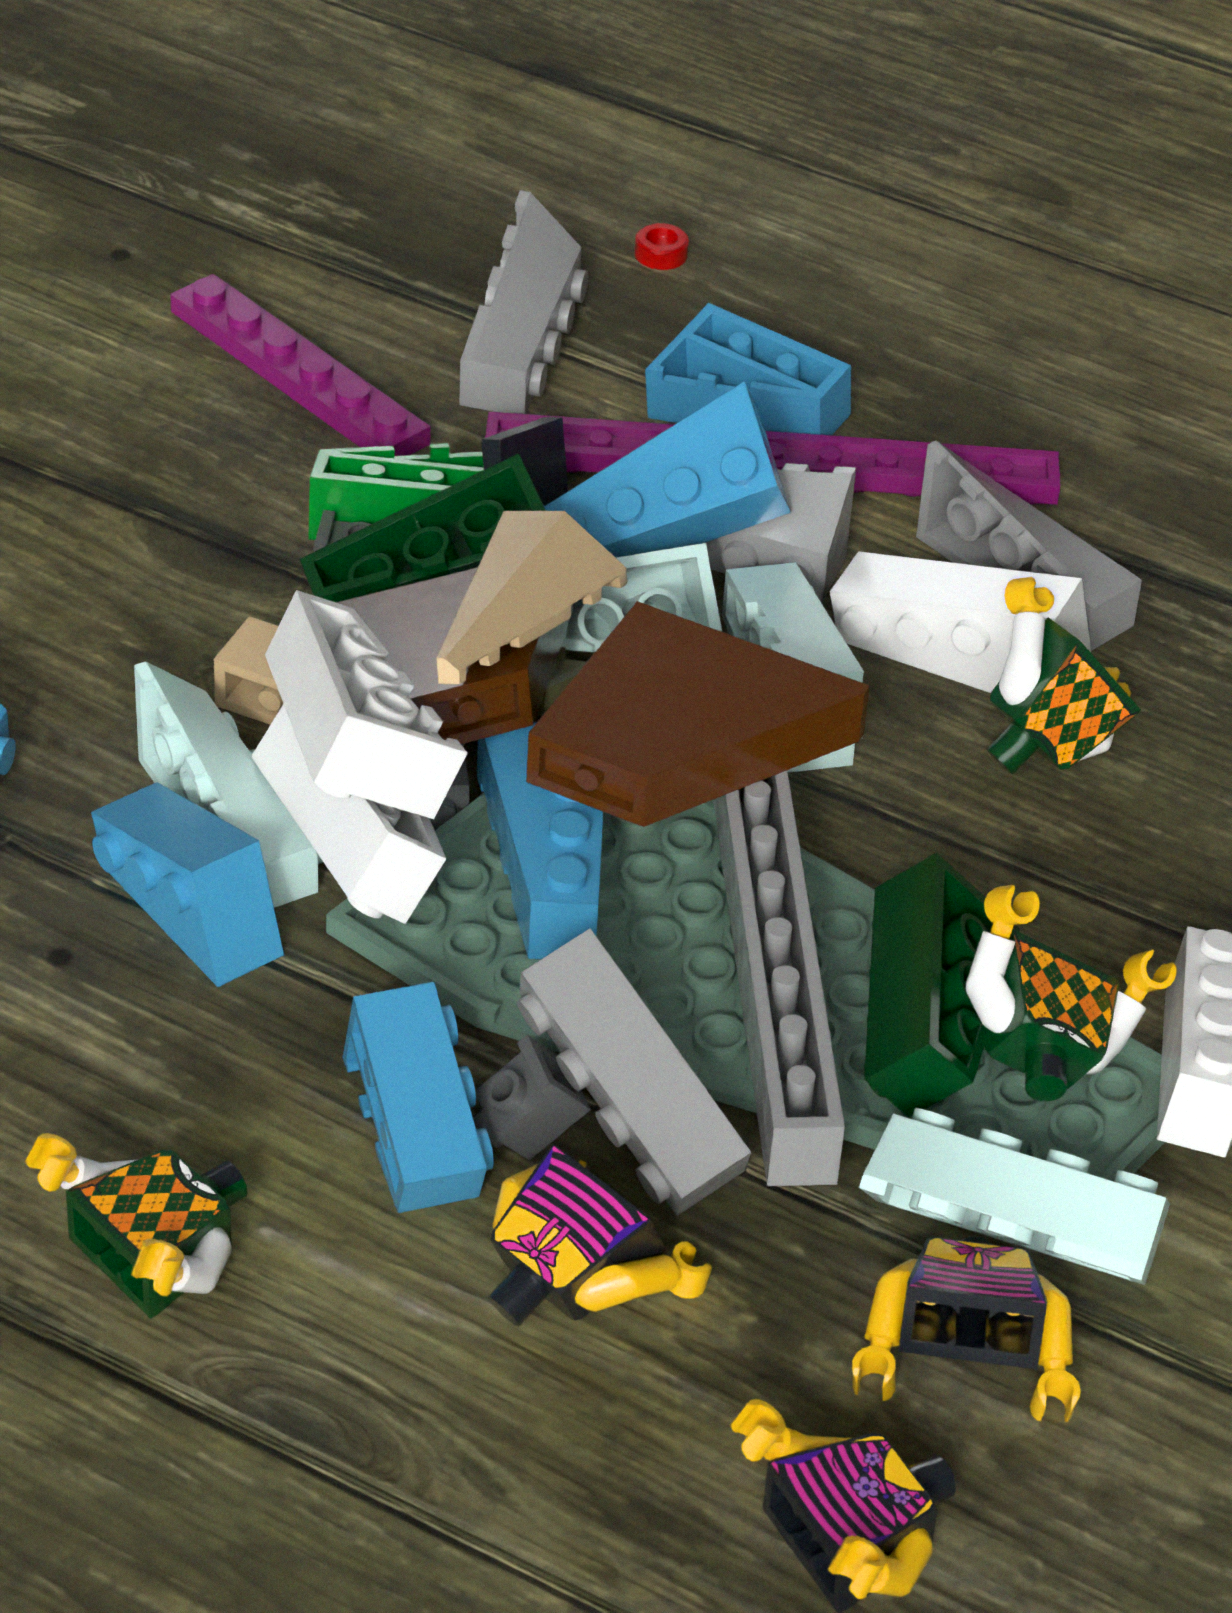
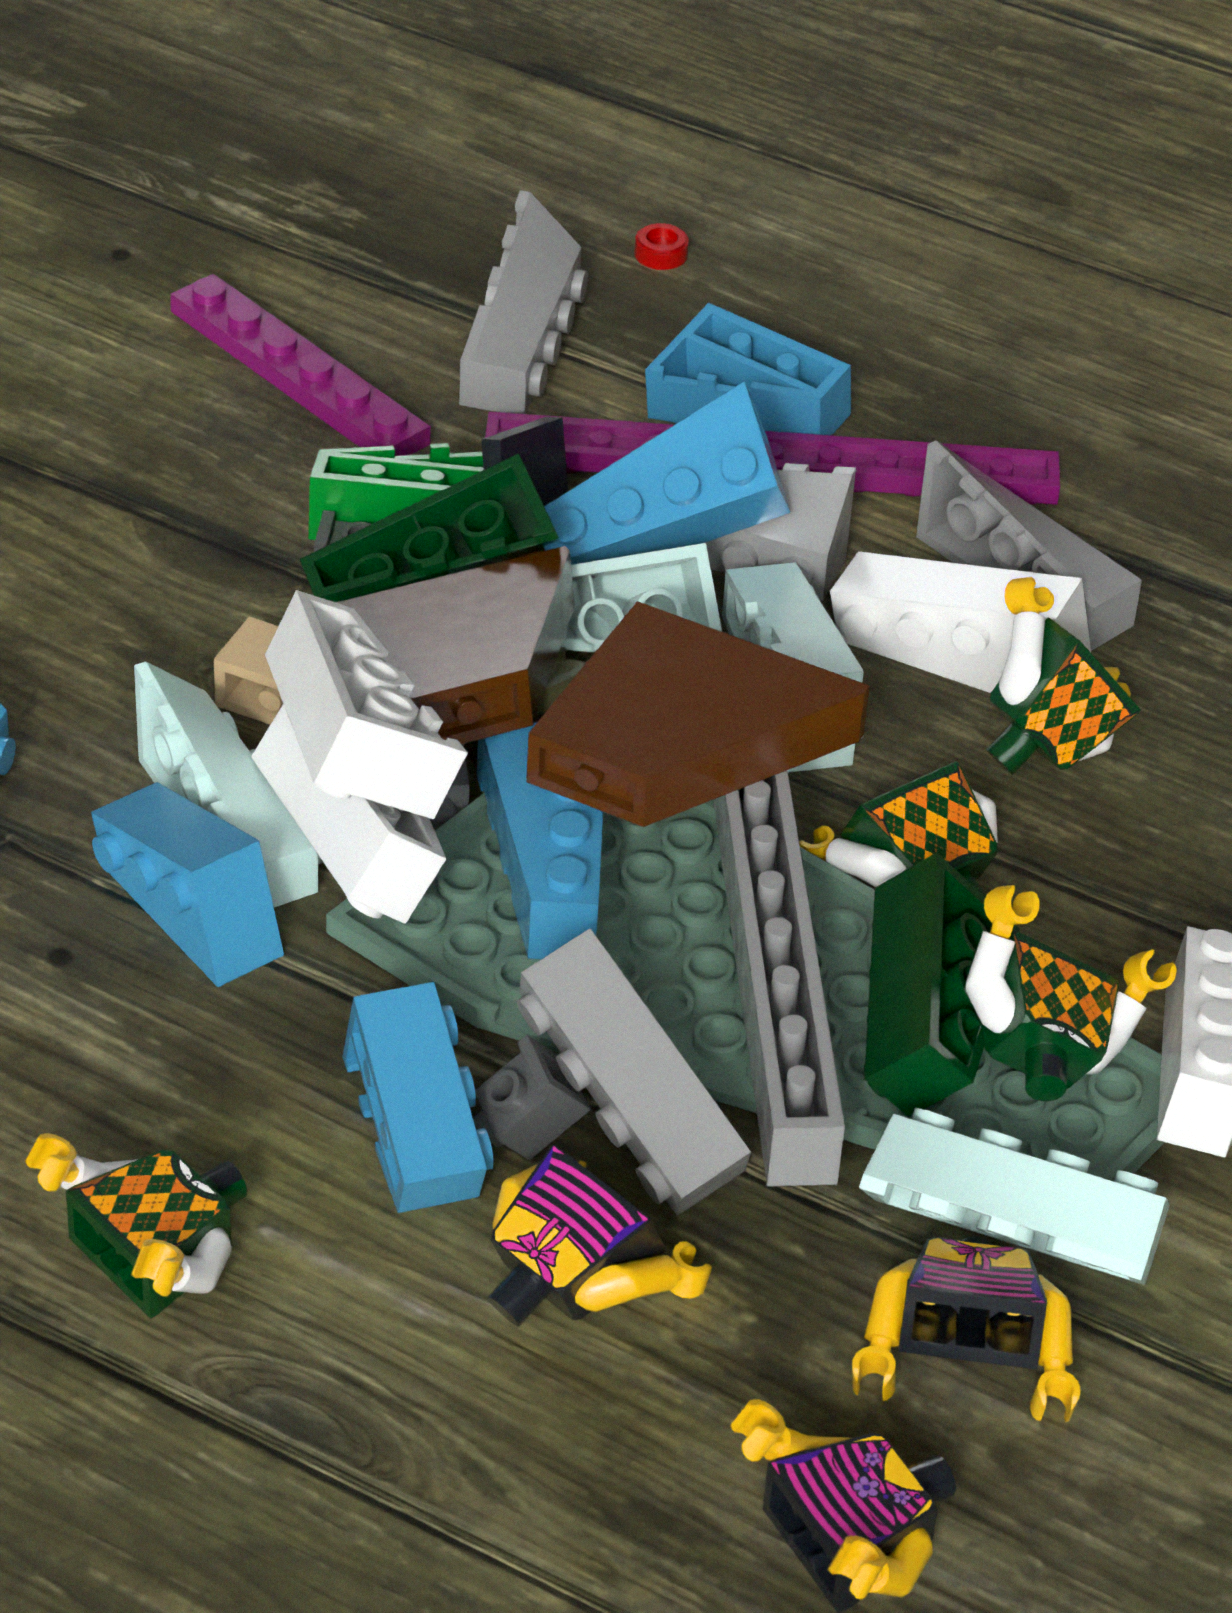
(525, 587): tan wedge -> none
(911, 824): none -> torso

